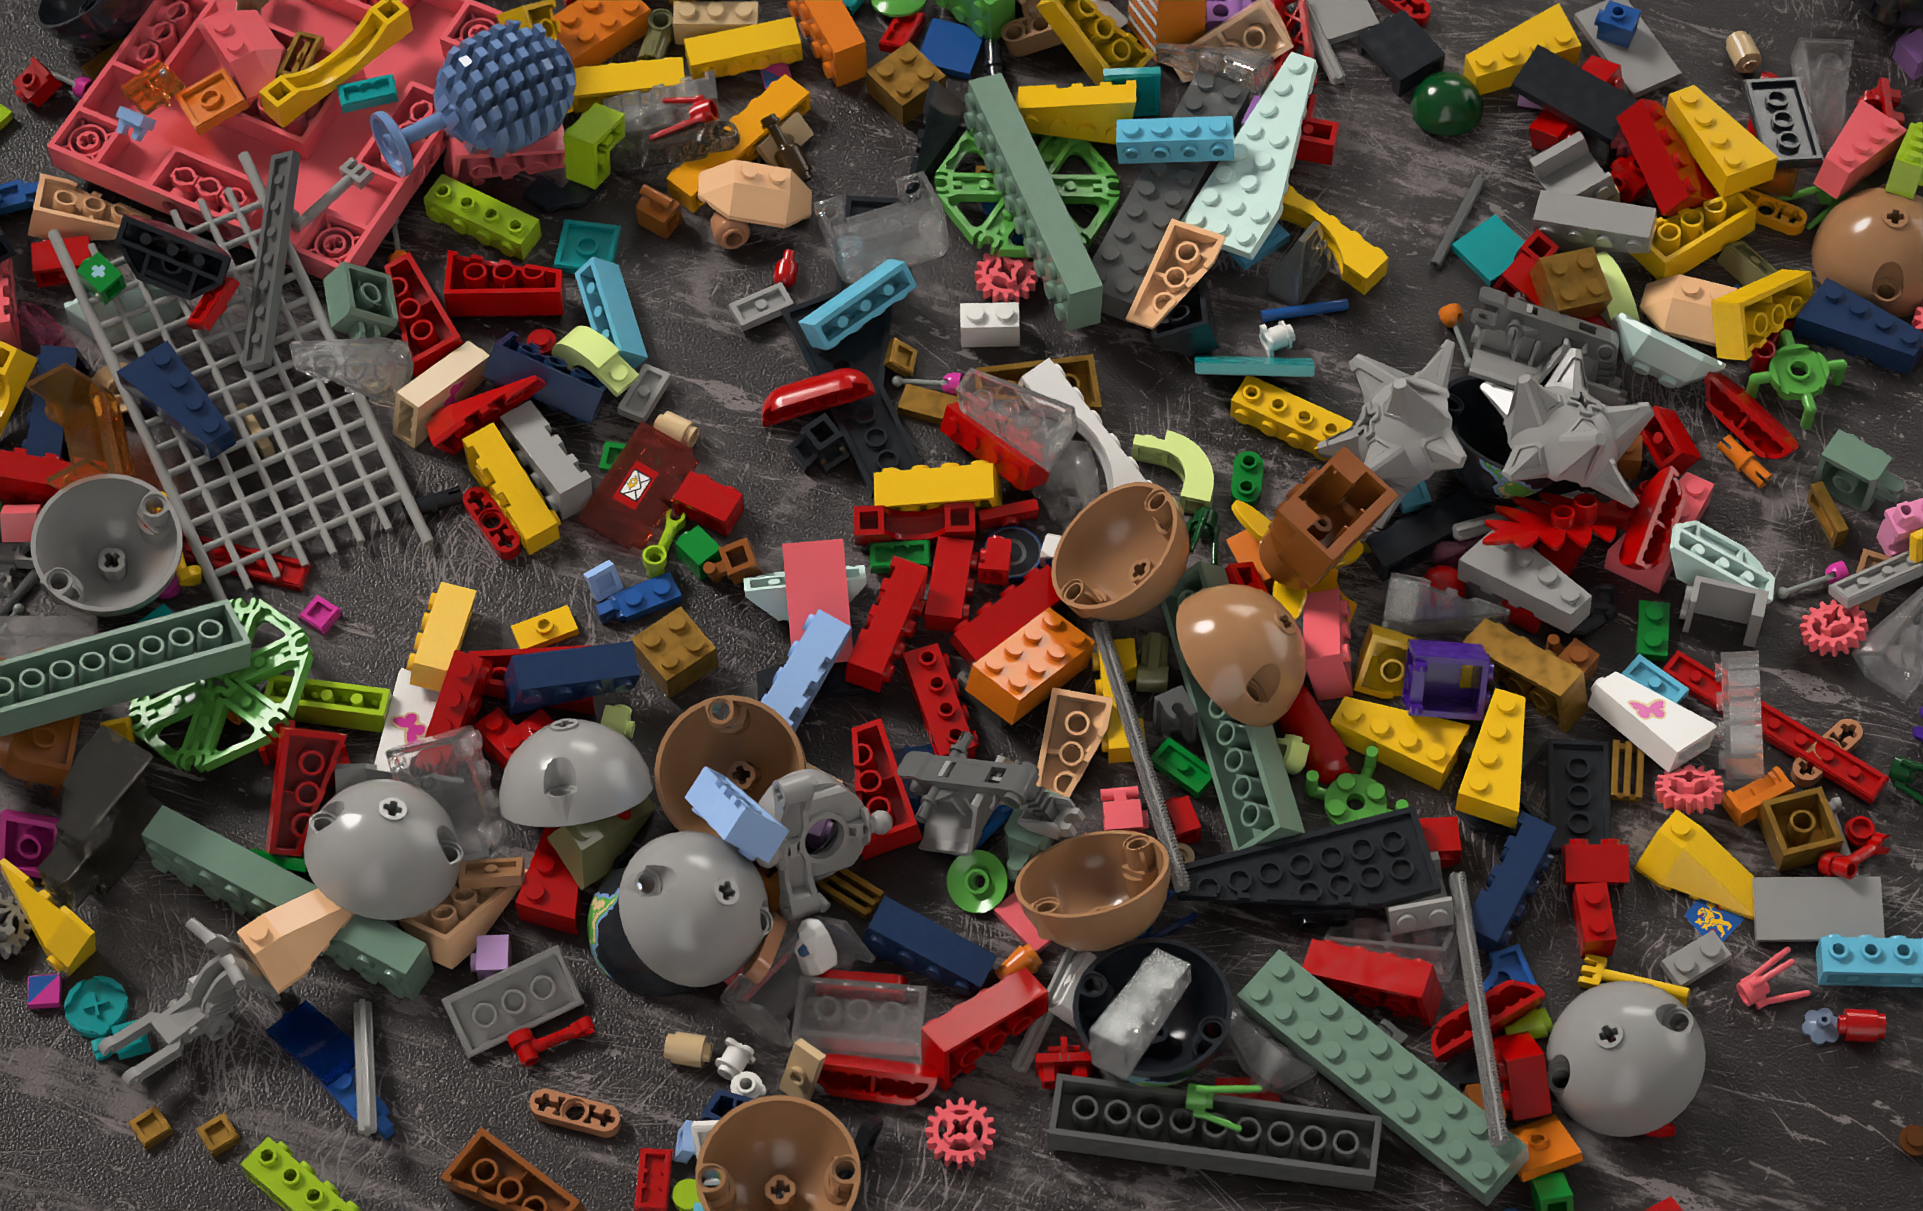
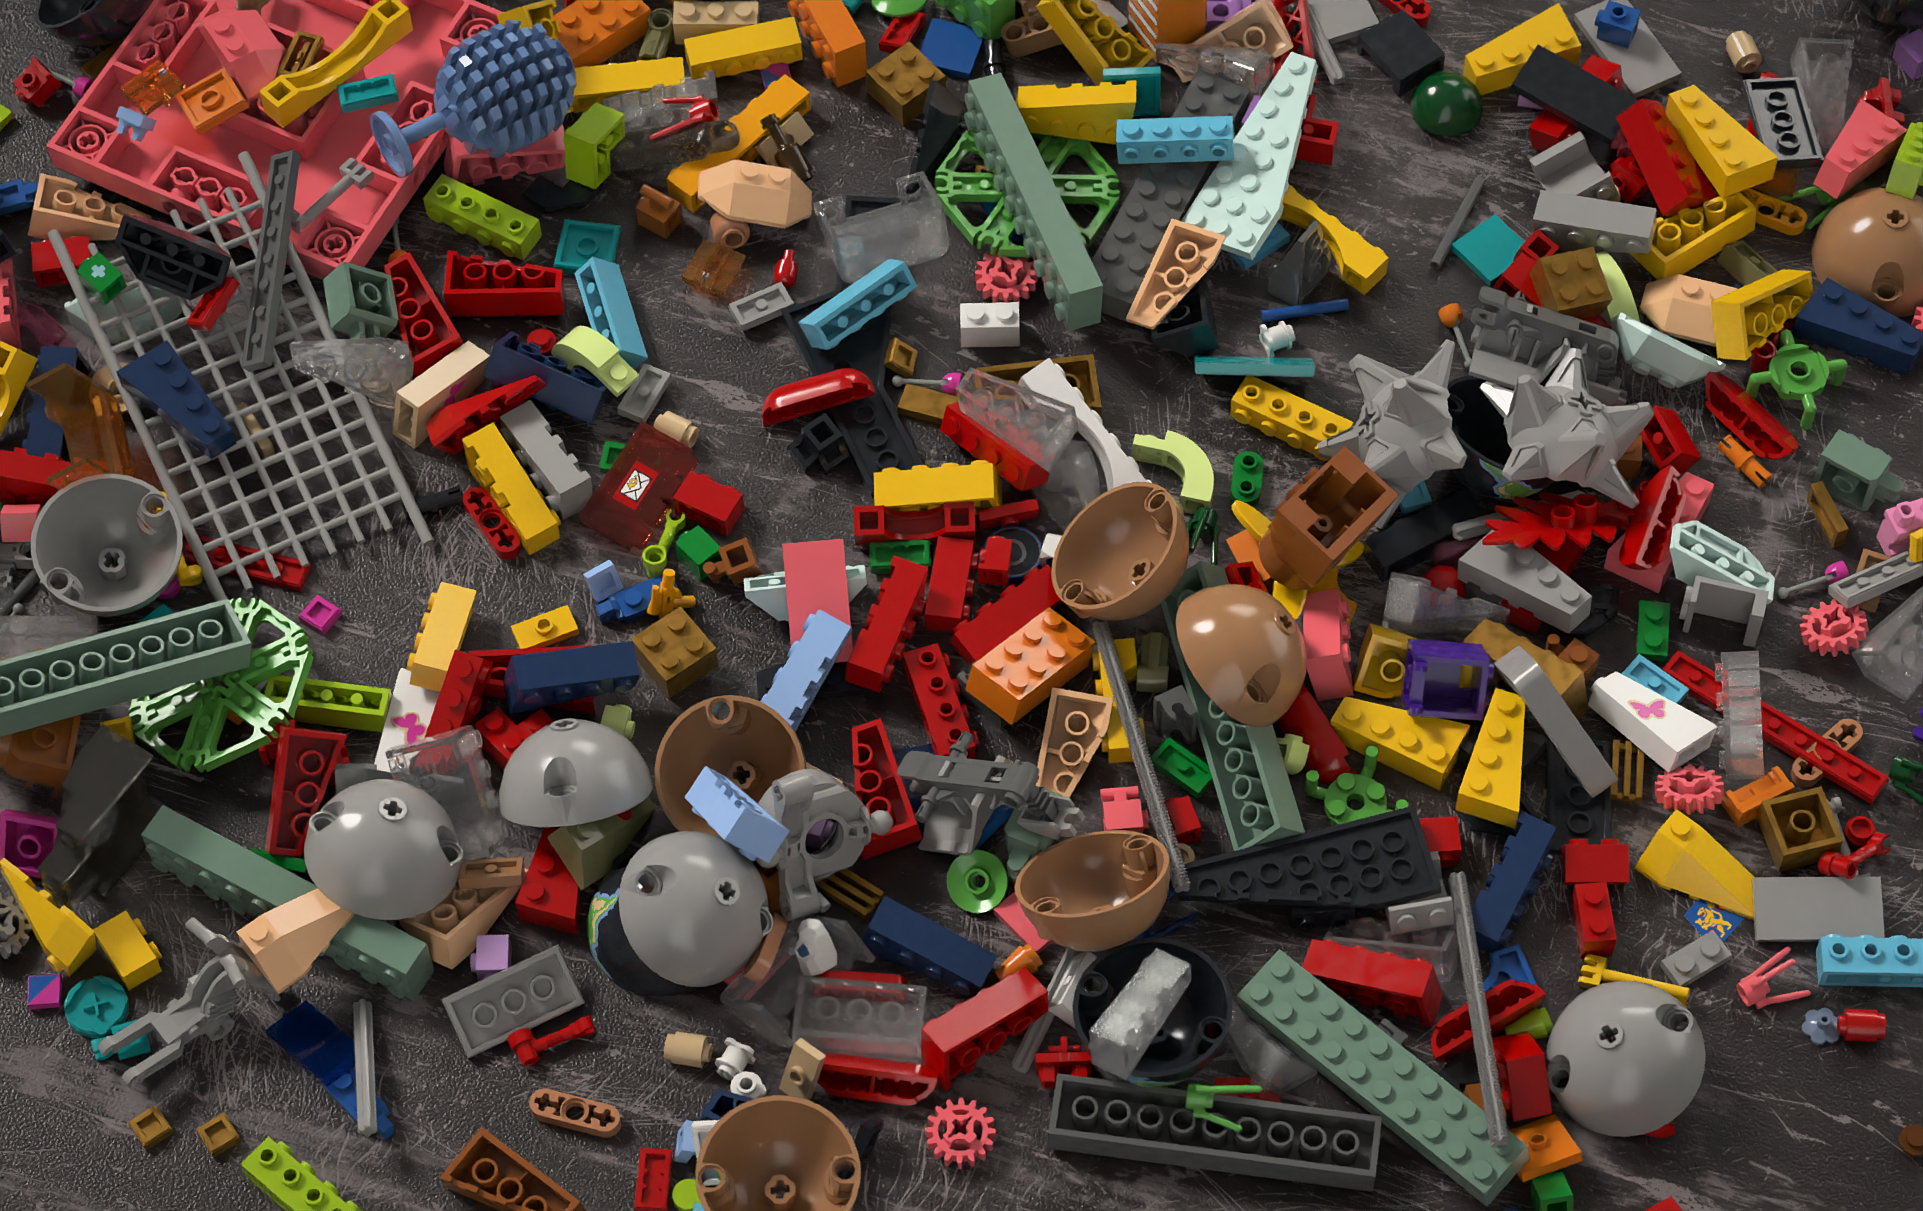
(128, 950): none -> yellow brick
(668, 597): none -> light orange piece
(708, 255): none -> clear orange piece
(1556, 719): none -> light grey beam

